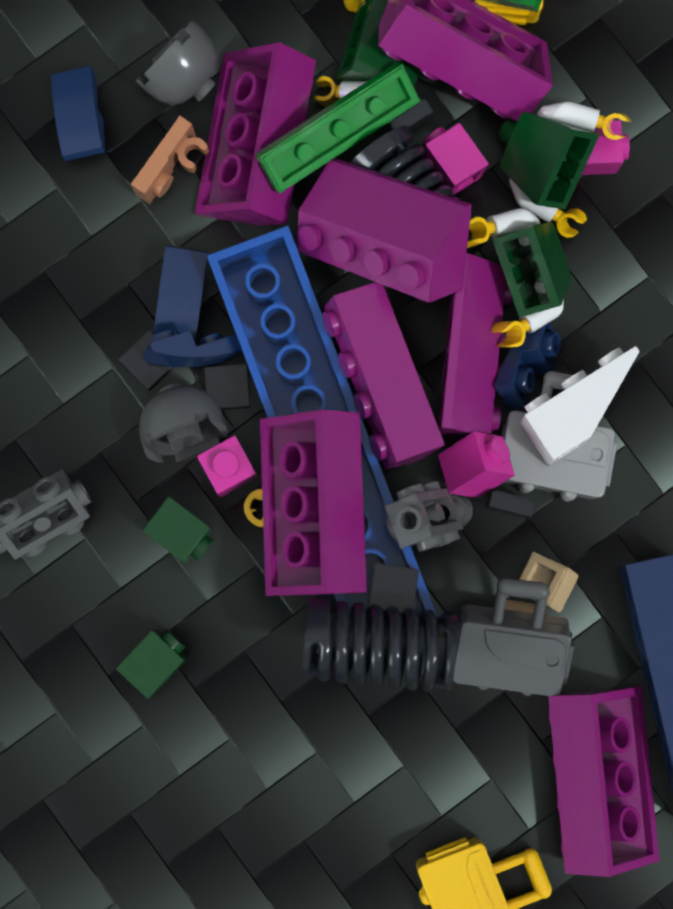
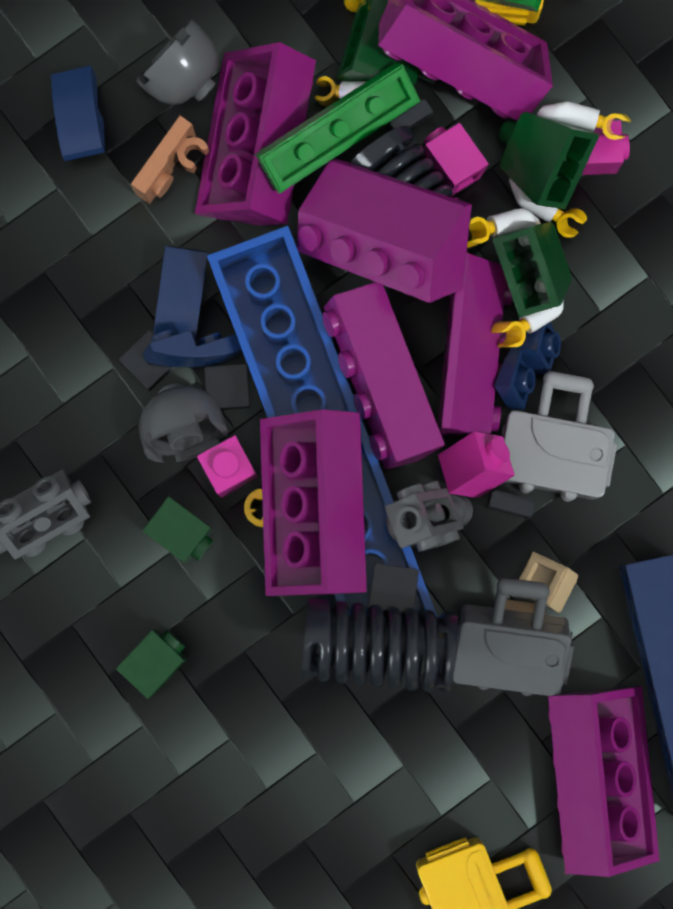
(572, 416): white slope -> none

